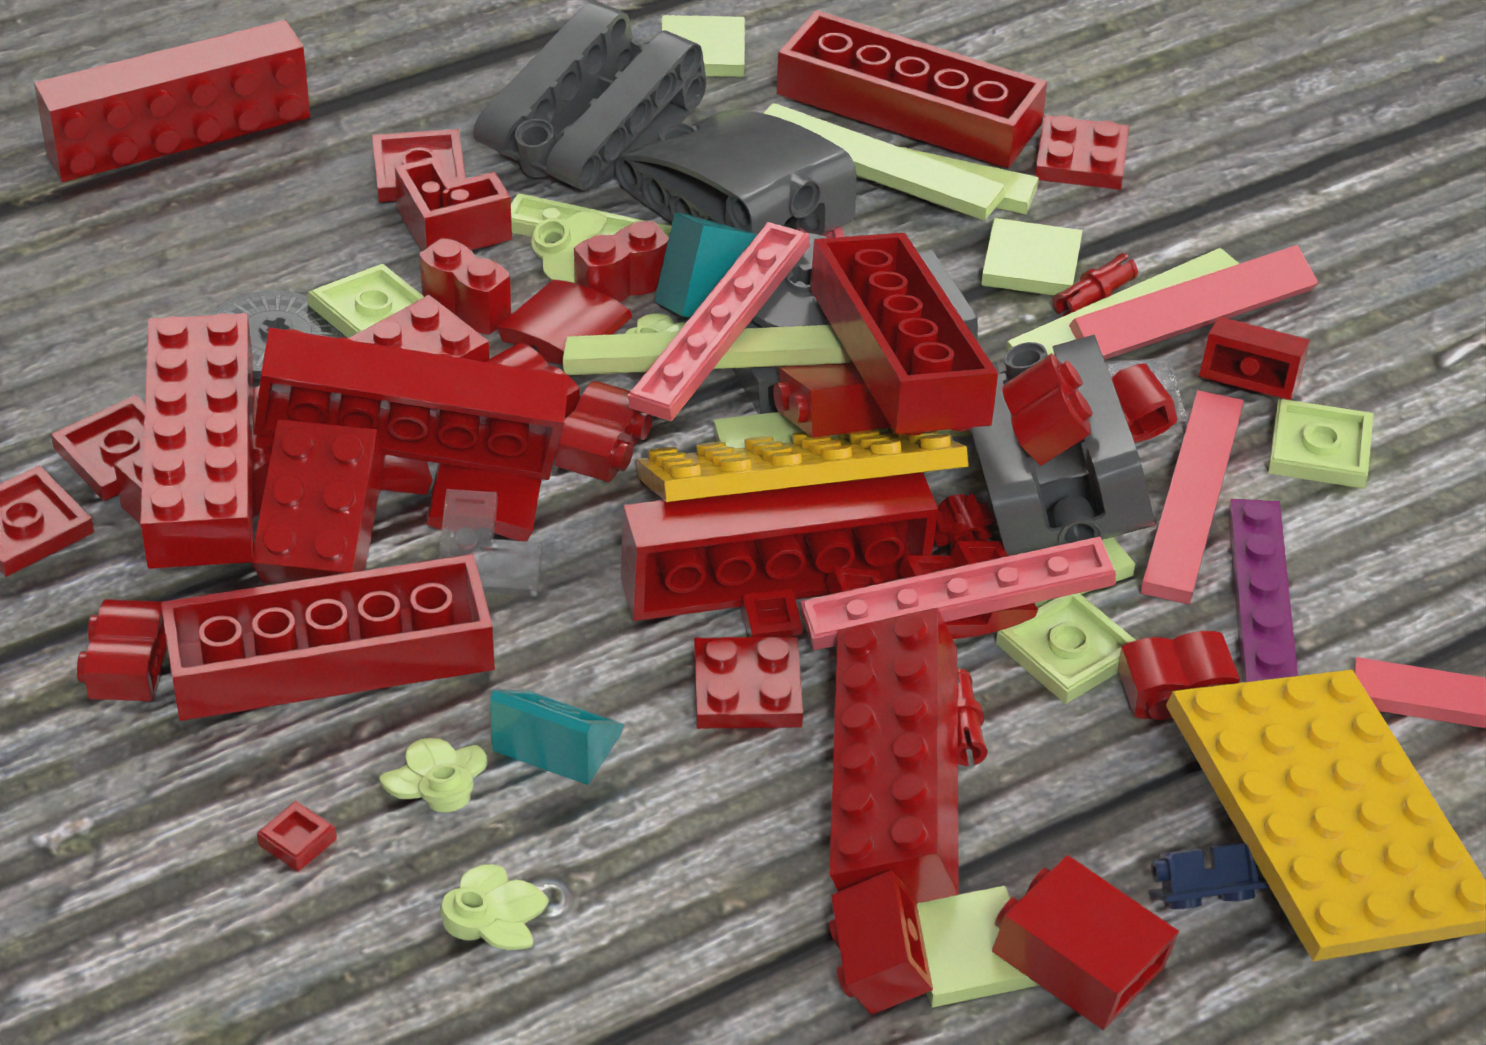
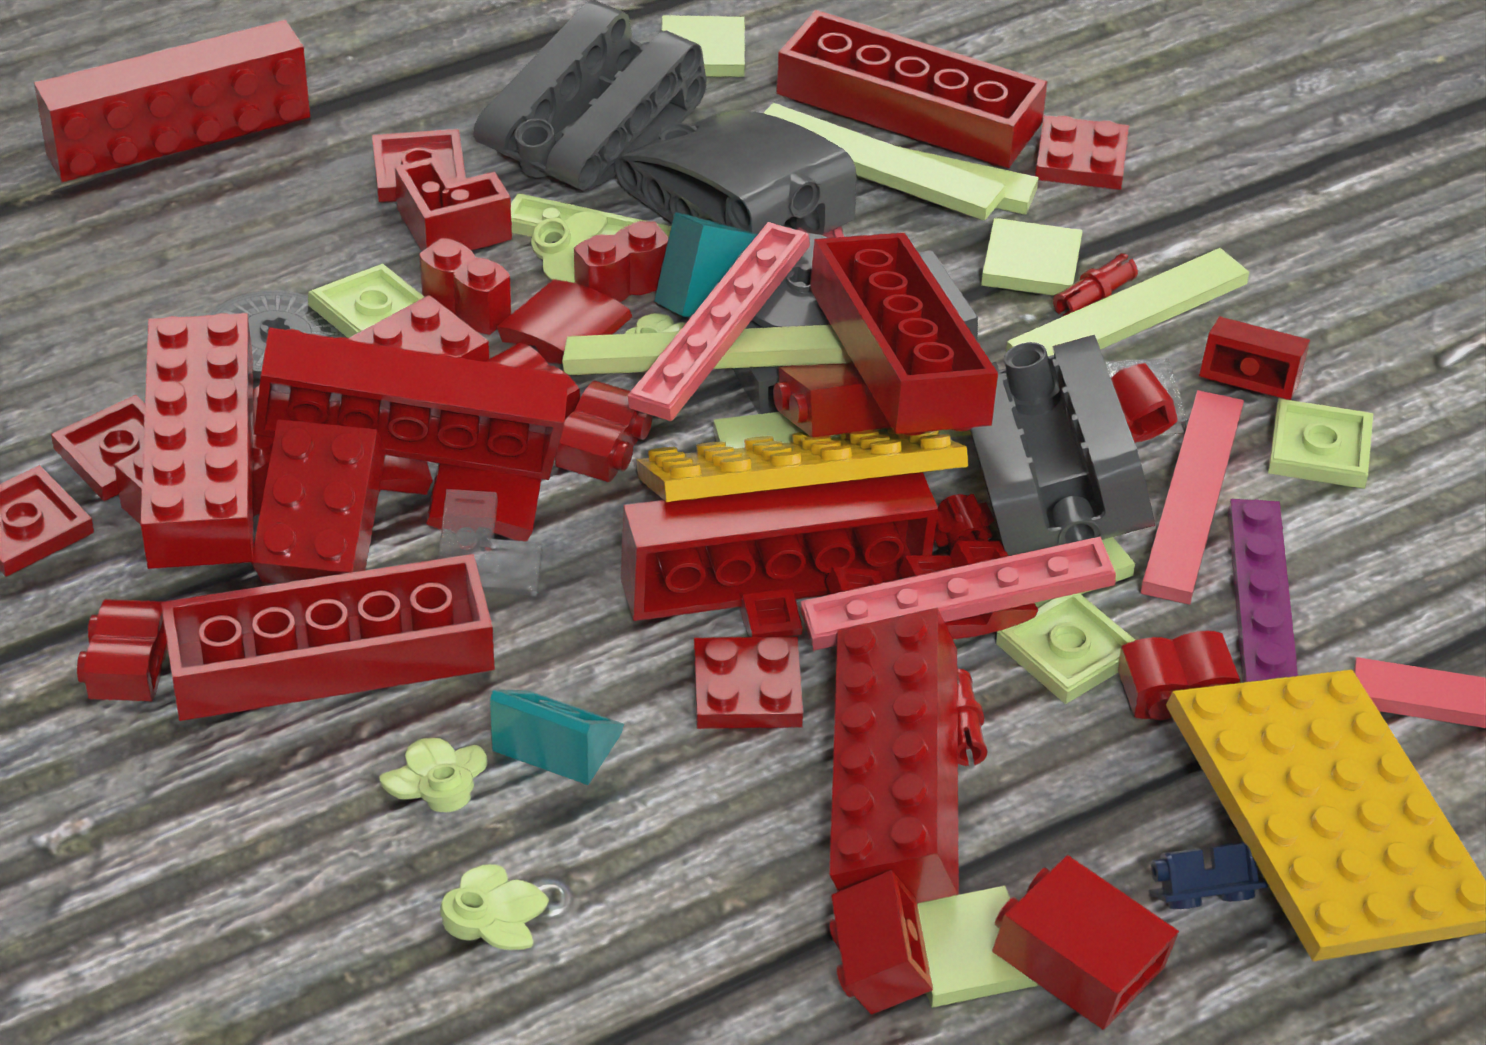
(296, 836): red tile -> none
(1047, 408): red brick -> none
(1197, 302): coral tile -> none

